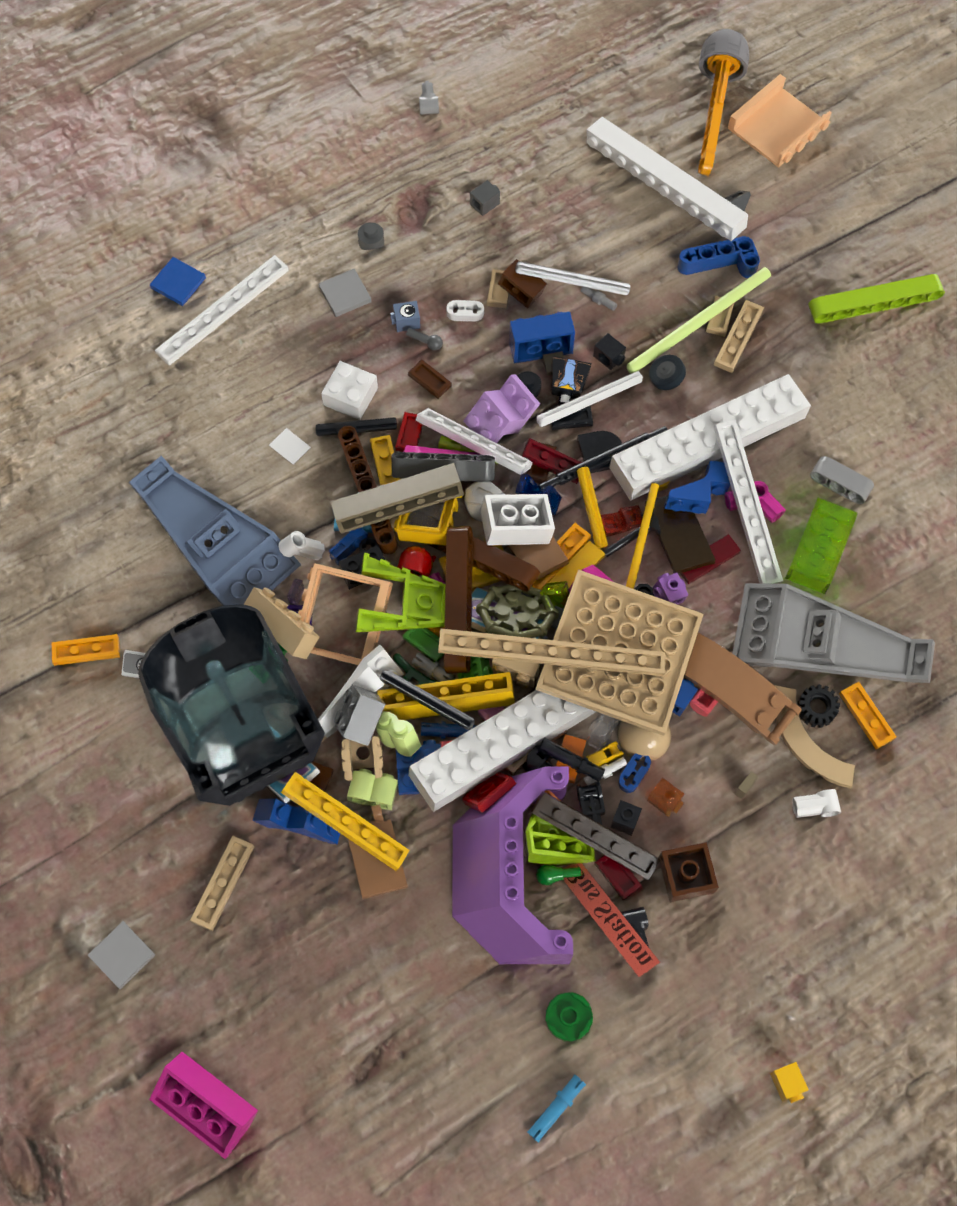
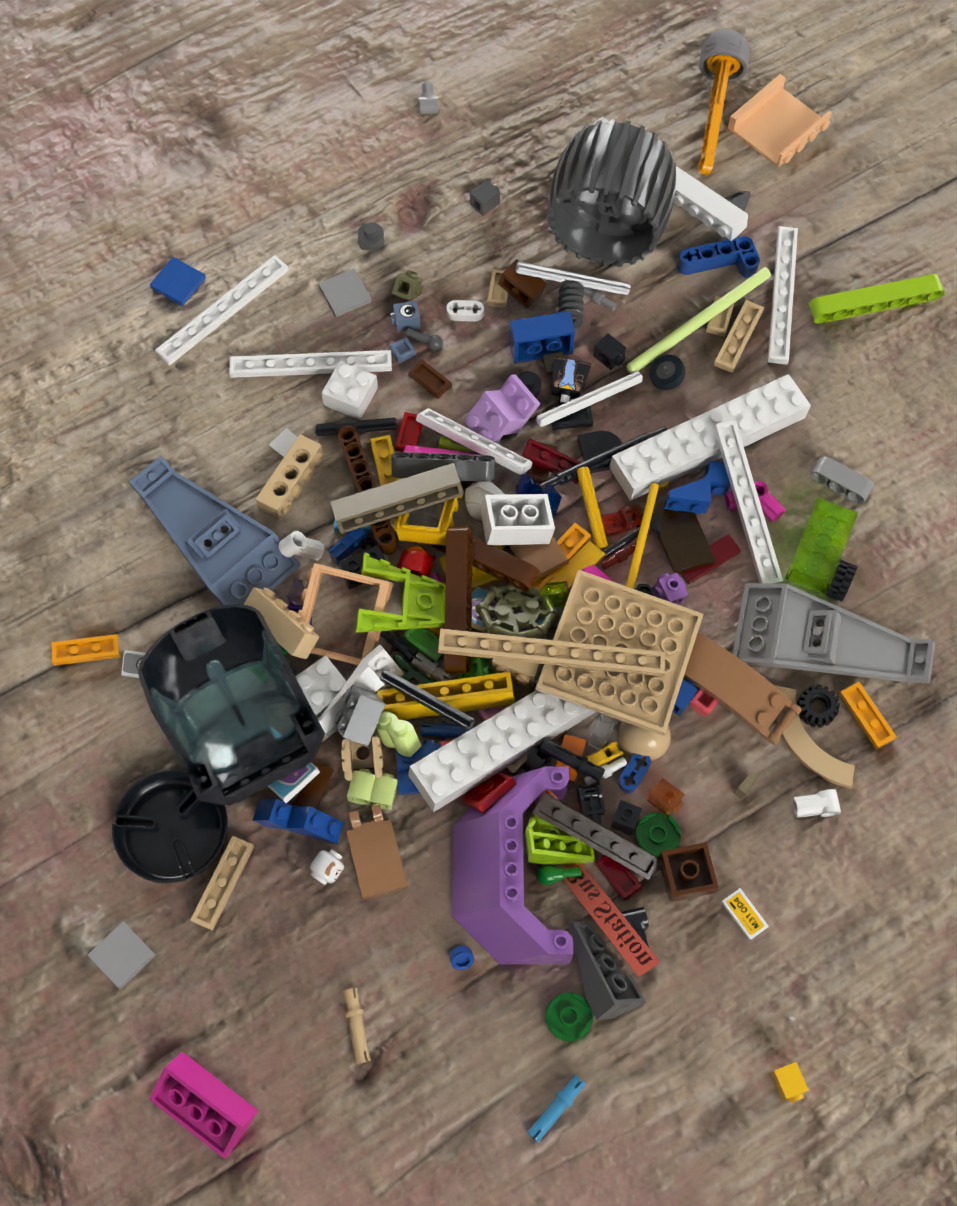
(166, 830): none -> black piece
(302, 449): none -> tan brick
(308, 363): none -> white tile
(320, 684): none -> white brick
(327, 866): none -> white head
(345, 821): yellow plate -> none
(356, 1025): none -> tan pin
(399, 644): none -> black pin
(402, 287): none -> olive brick
(402, 350): none -> sand blue tile
(461, 957): none -> blue tile
(571, 300): none -> dark grey piece
(604, 983): none -> dark grey wedge
(612, 193): none -> dark grey wheel
(619, 556): none -> clear red bar
(657, 833): none -> green tile
(744, 914): none -> tile
(782, 295): none -> white tile
(841, 580): none -> black tyre

